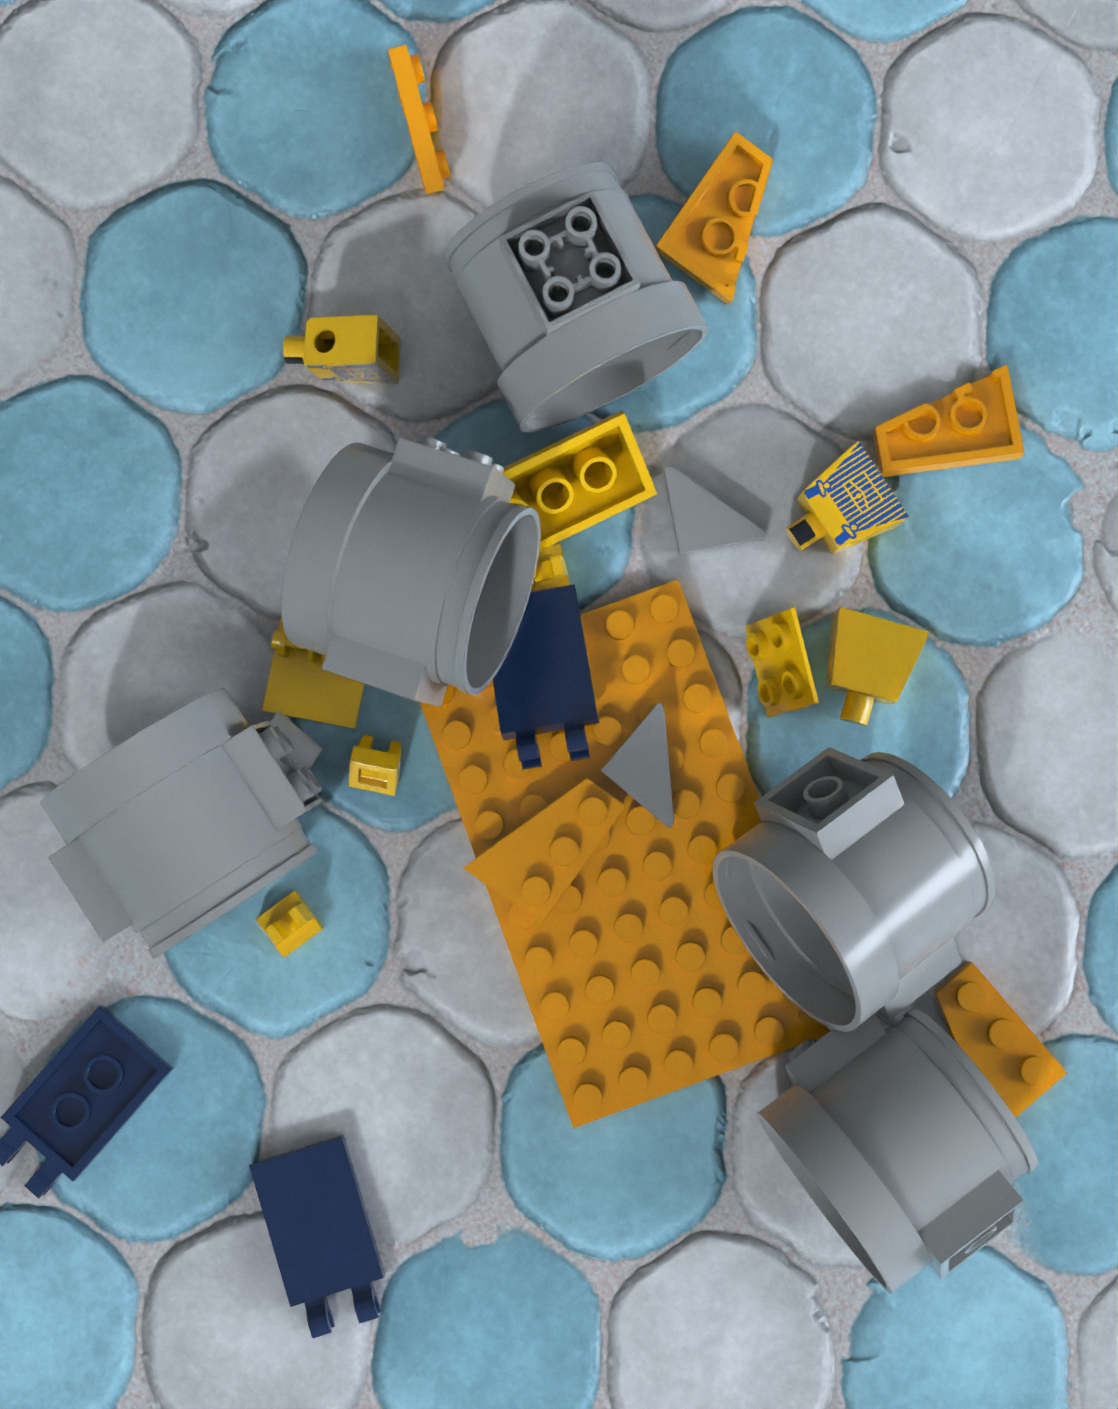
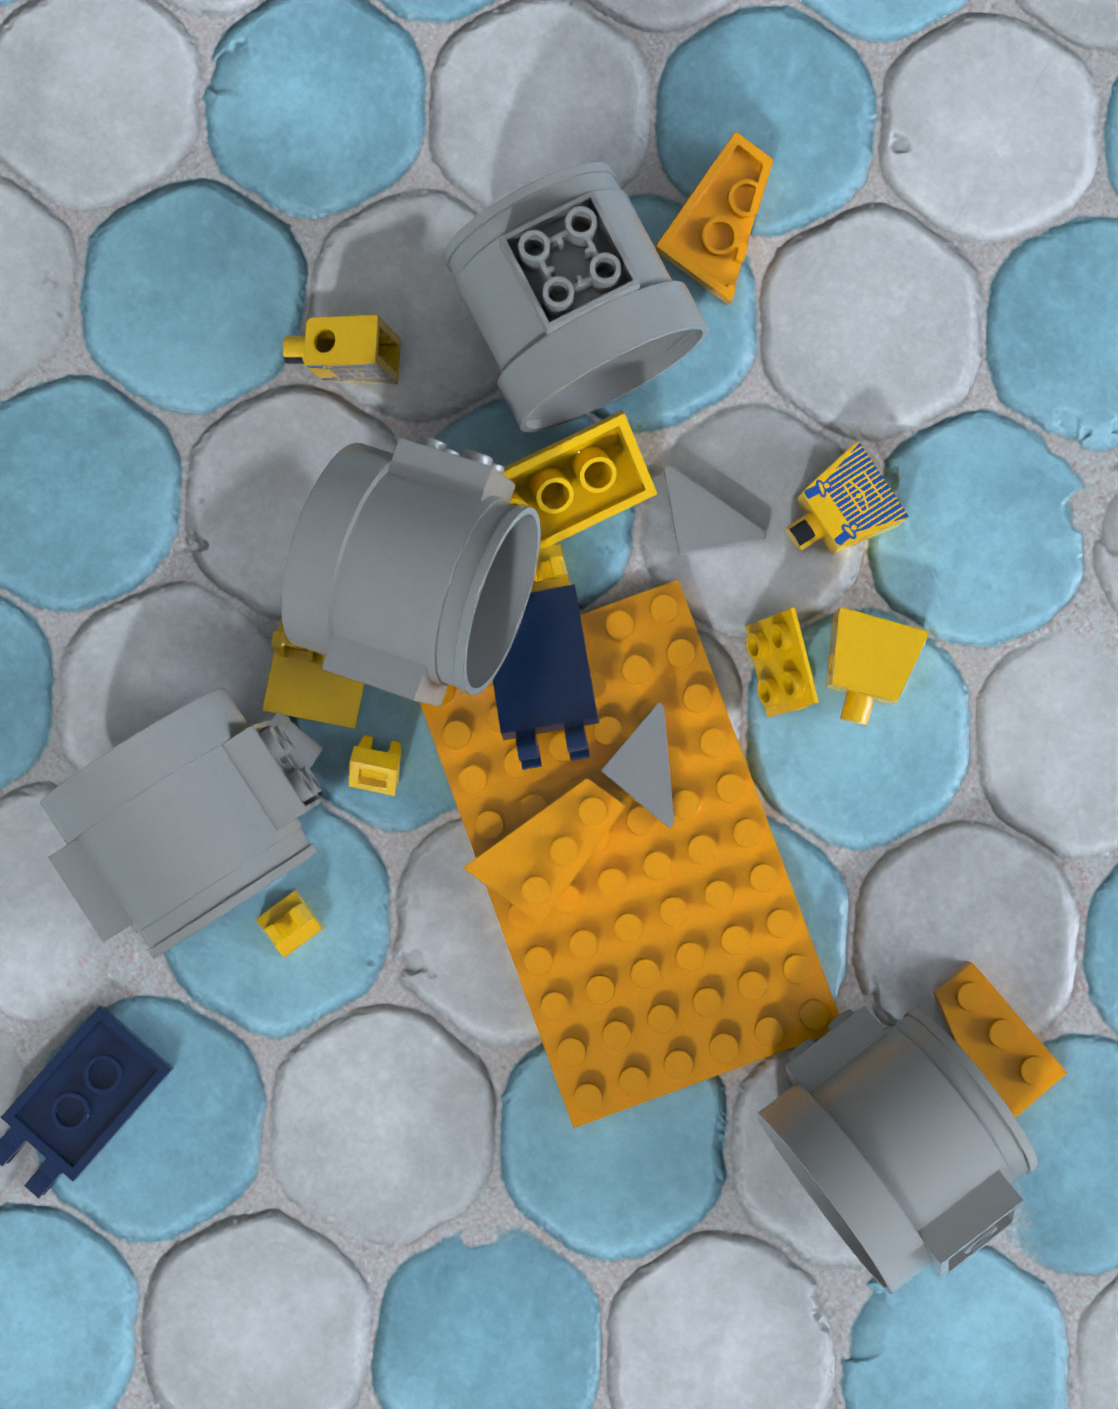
(319, 1230): dark blue tile -> none
(419, 117): light orange wing -> none
(855, 886): light grey cylinder -> none
(959, 430): light orange wing -> none

